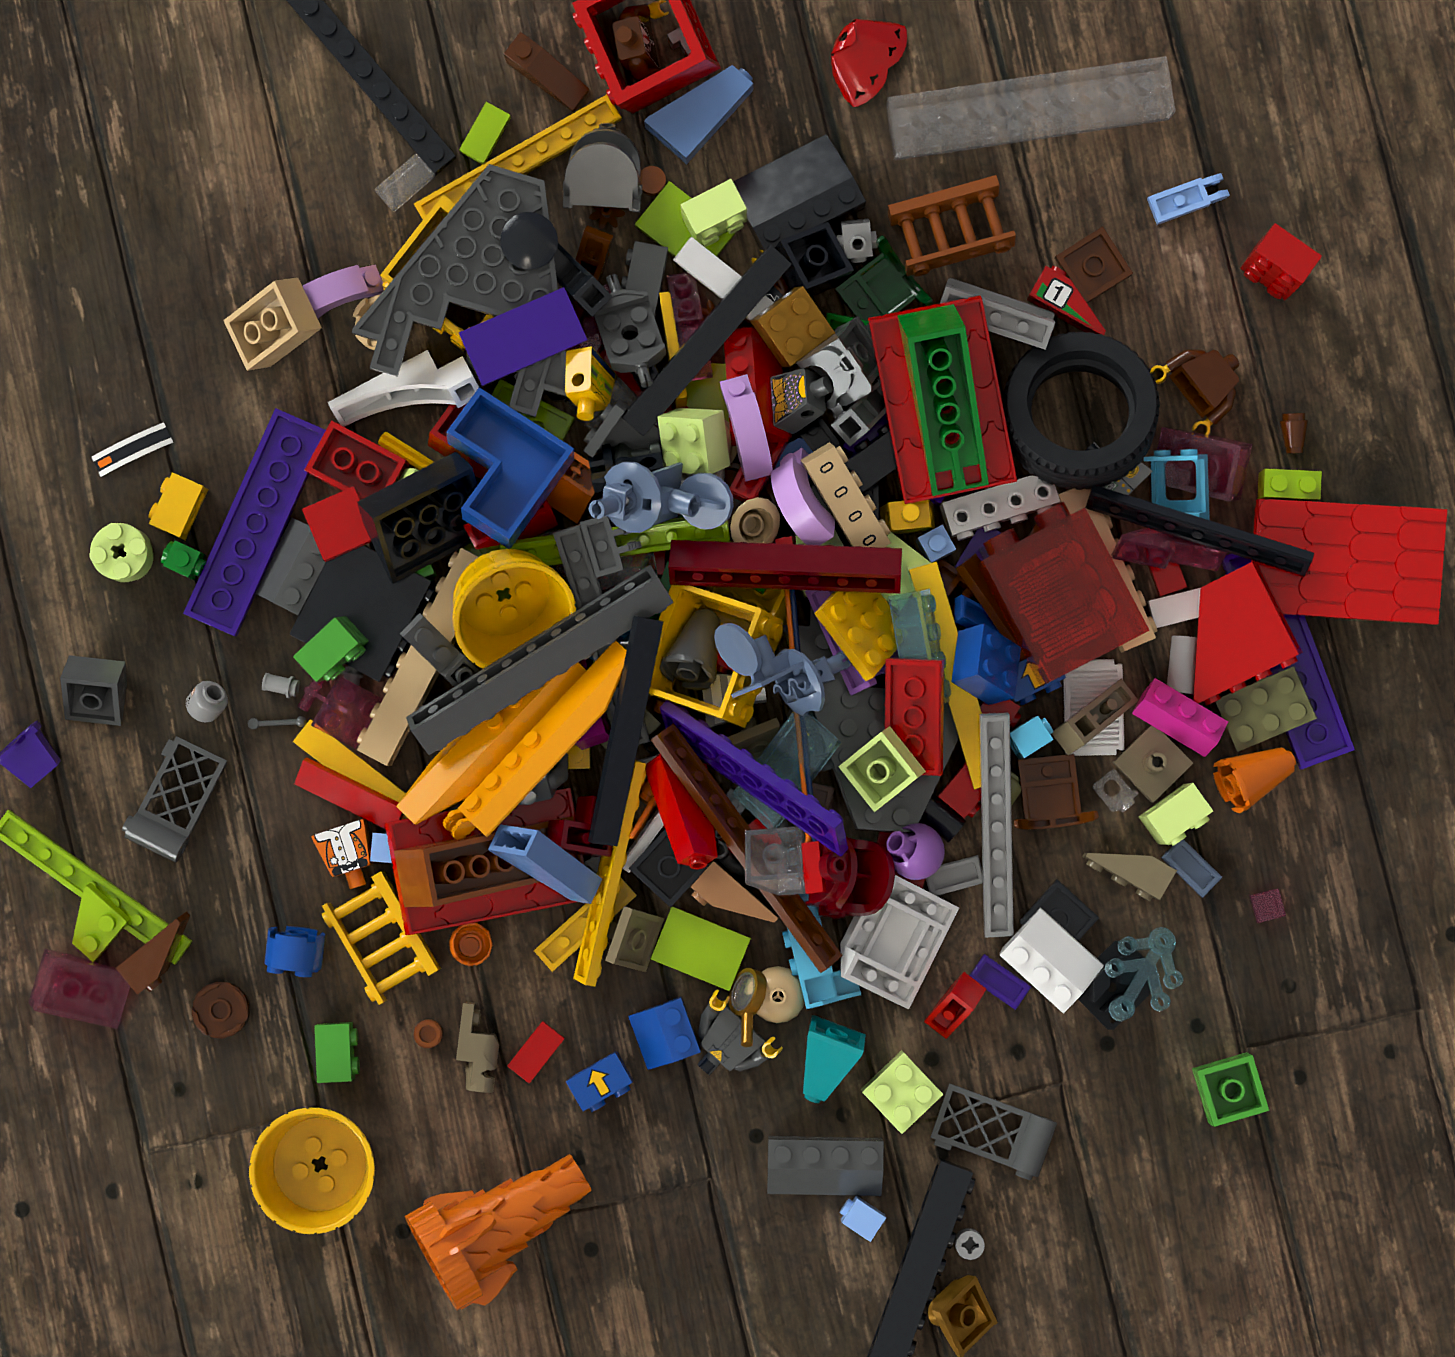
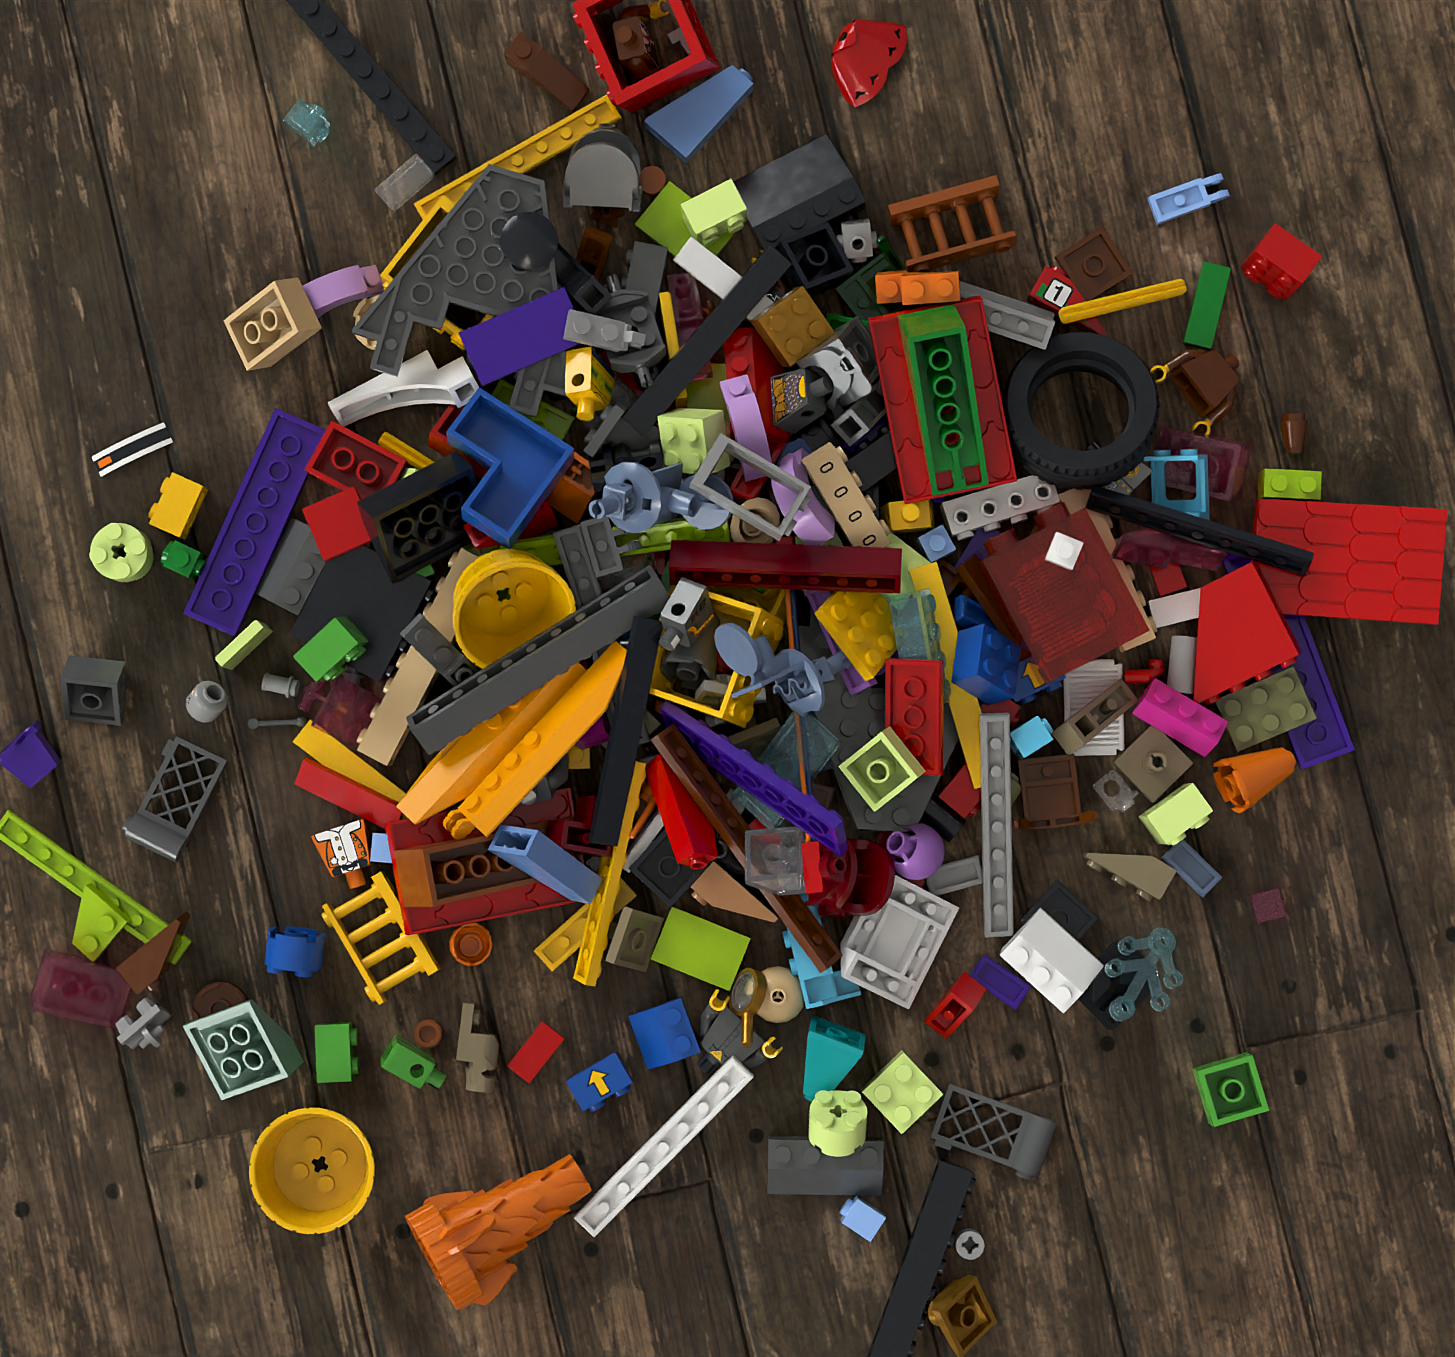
(146, 1028): none -> light grey hips
(242, 1048): none -> sand green slope
(243, 645): none -> yellowish green tile
(308, 122): none -> clear light blue brick
(402, 1055): none -> bright green torso
(485, 133): lime tile -> none
(601, 332): none -> light grey hinge
(663, 1146): none -> white tile
(686, 615): none -> dark grey torso
(711, 693): none -> light grey plate
(725, 444): none -> light grey window
(837, 1122): none -> yellowish green brick
(917, 287): none -> orange arch
(1030, 108): clear brick -> none
(1064, 551): none -> white plate
(1122, 301): none -> yellow axle
(1145, 675): none -> red arm
(1206, 305): none -> green tile

